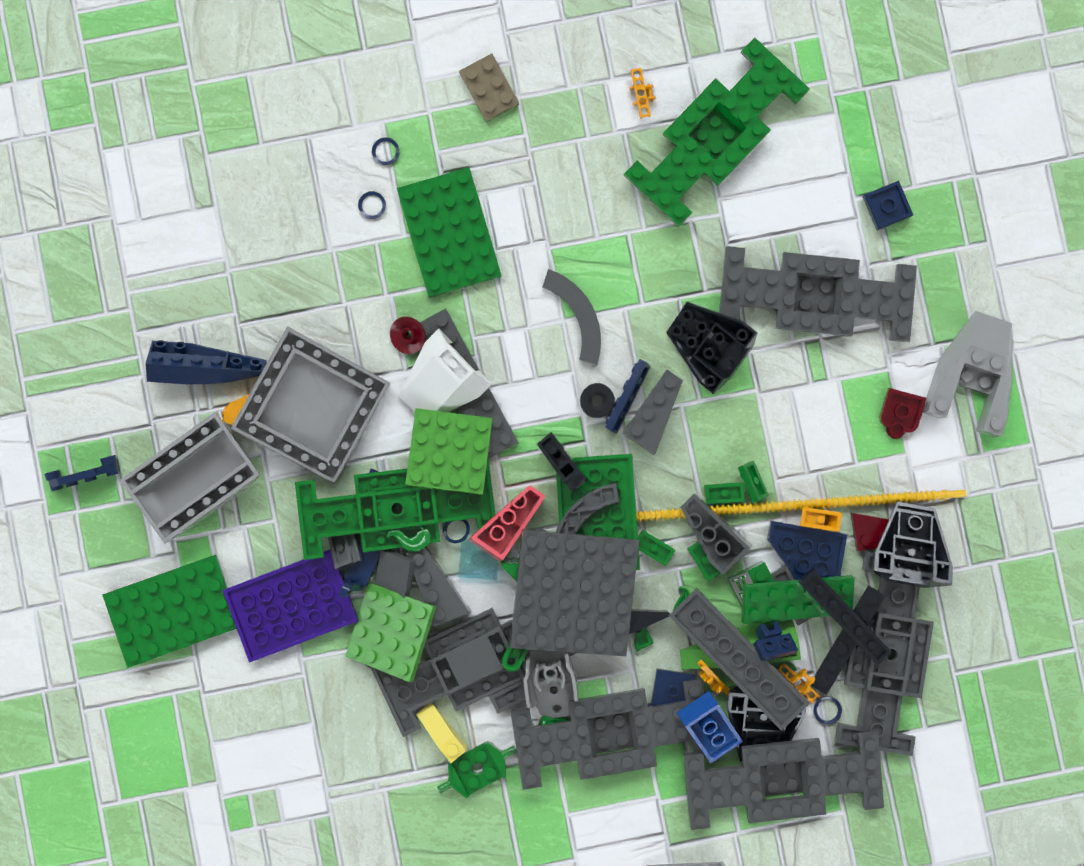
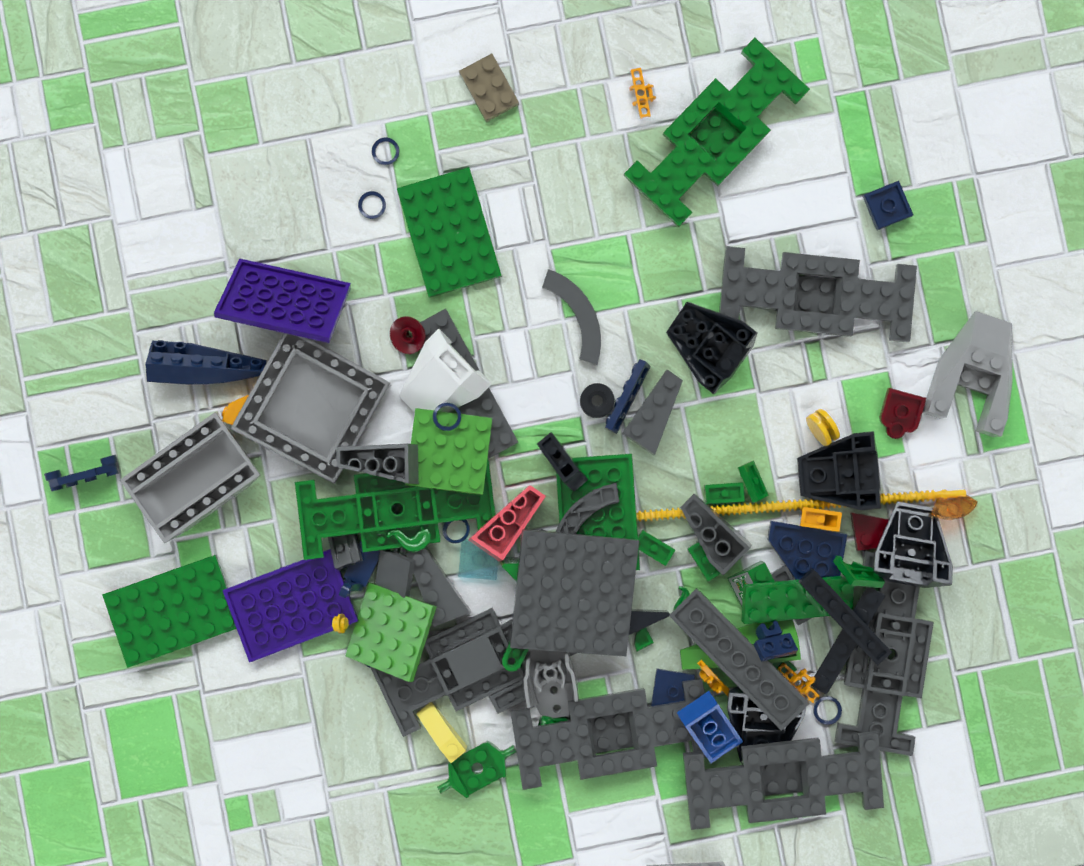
(283, 300): none -> dark purple plate
(340, 623): none -> yellow plate
(387, 461): none -> dark grey wedge
(442, 427): none -> dark blue piece
(823, 427): none -> yellow head
(843, 473): none -> black wedge
(858, 574): none -> green wing
(954, 508): none -> clear orange tile

